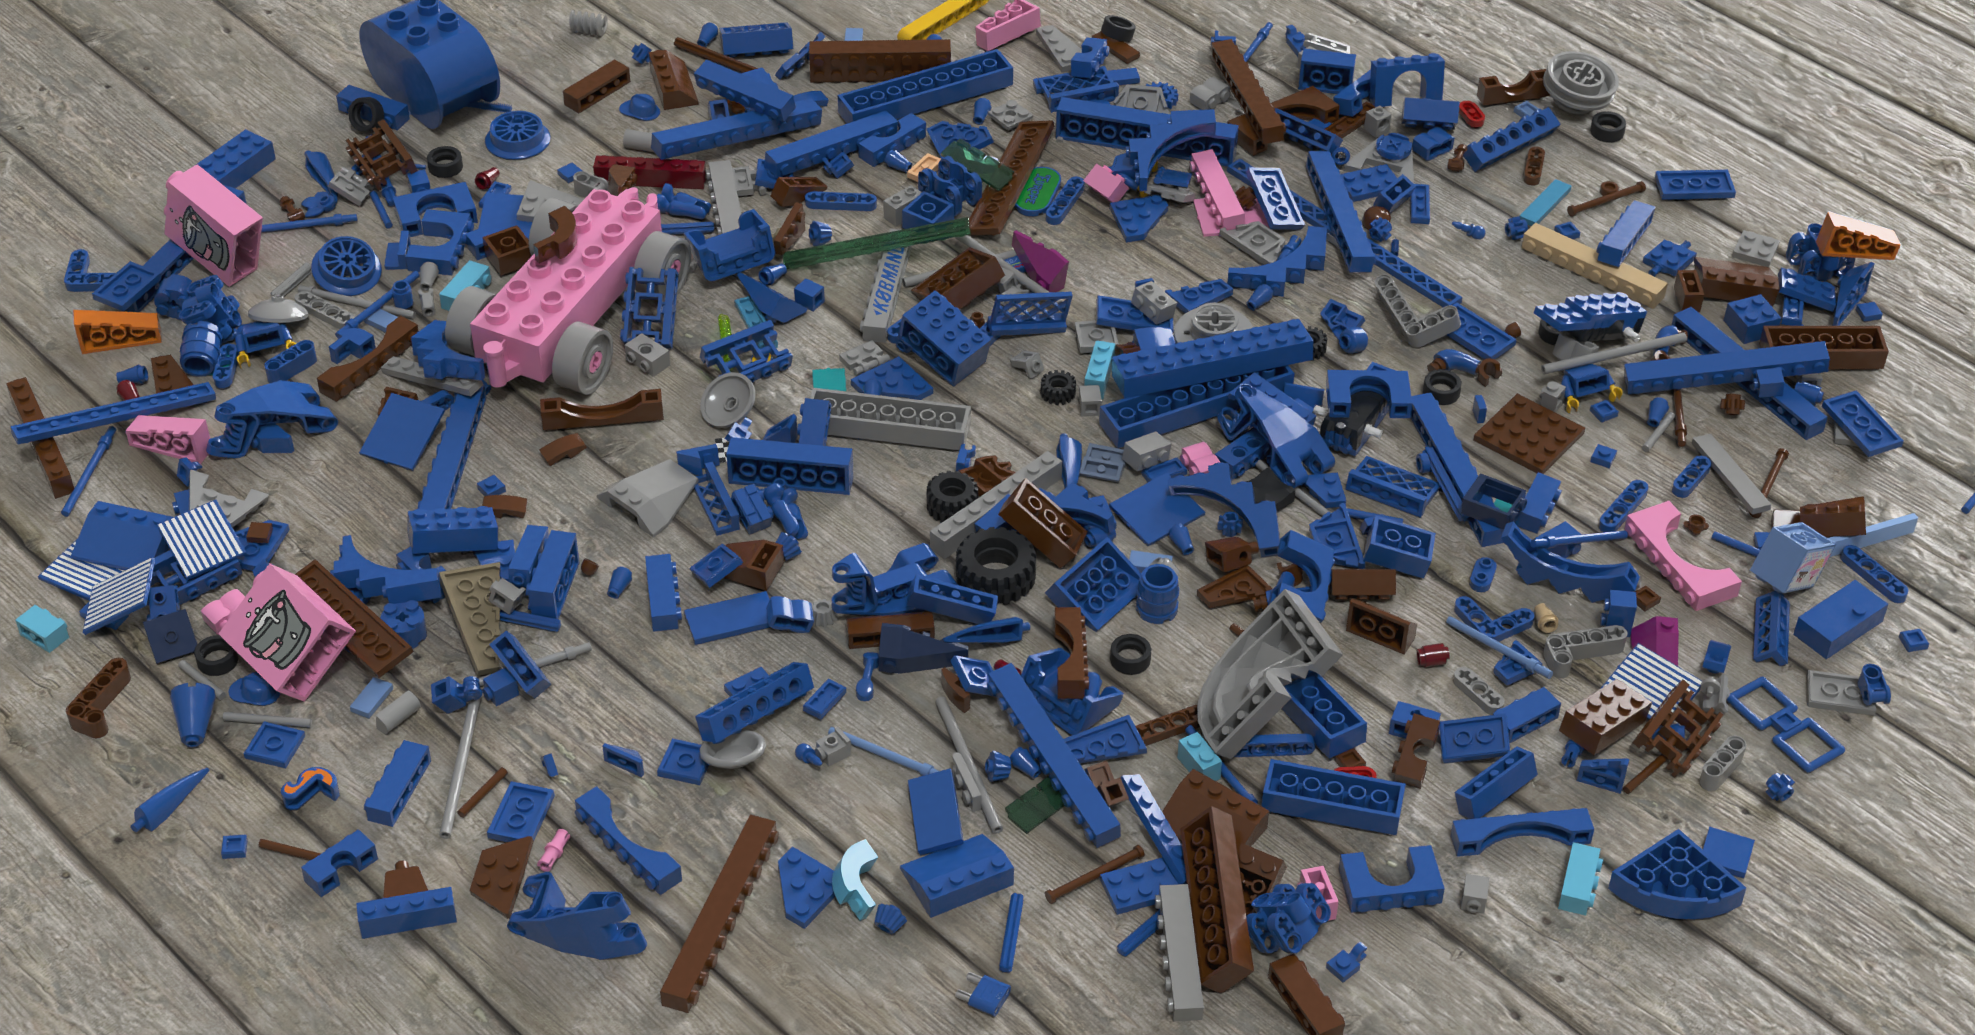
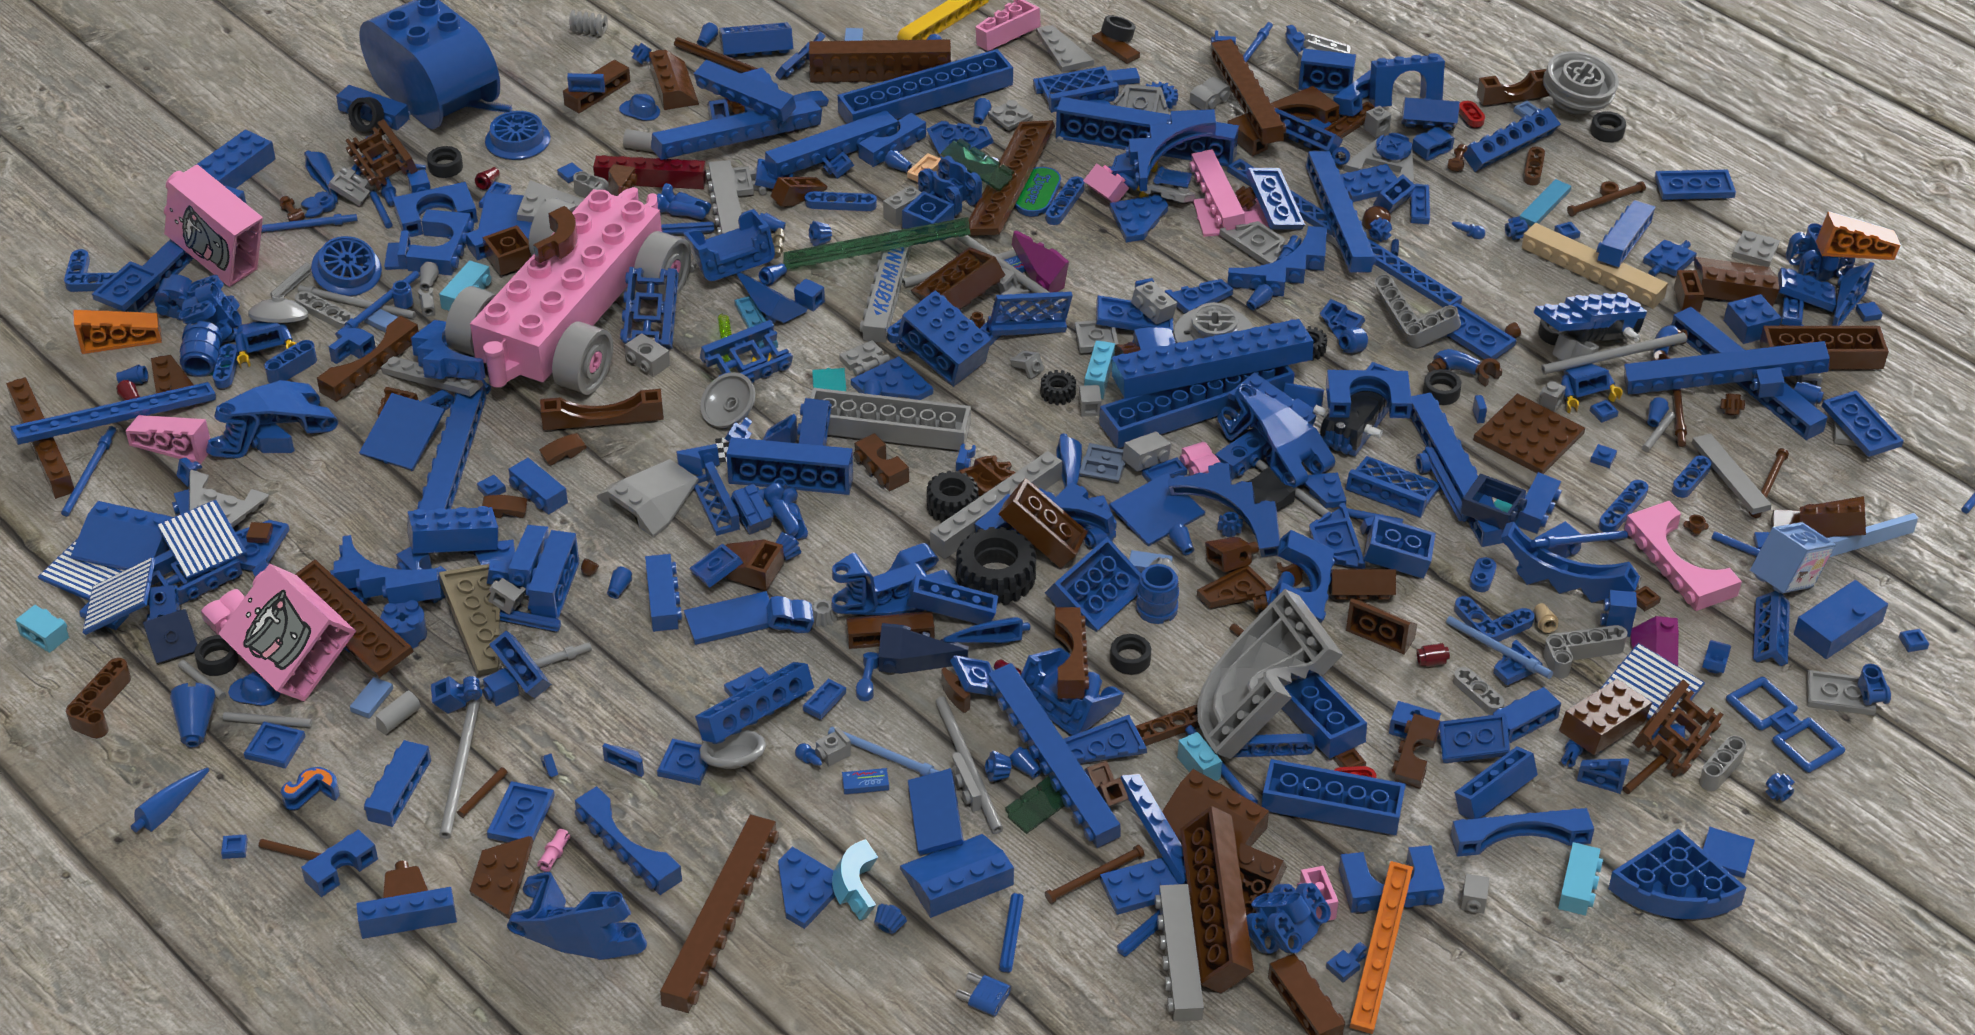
(497, 571): none -> blue bracket
(537, 486): none -> blue brick
(586, 82): none -> blue plate
(773, 222): none -> blue cone
(791, 229): reddish brown wing -> none
(865, 781): none -> blue tile
(872, 455): none -> reddish brown arch
(1092, 56): blue arch -> none
(1381, 947): none -> orange plate
(1715, 694): light grey hips -> none
(1892, 589): blue beam -> none

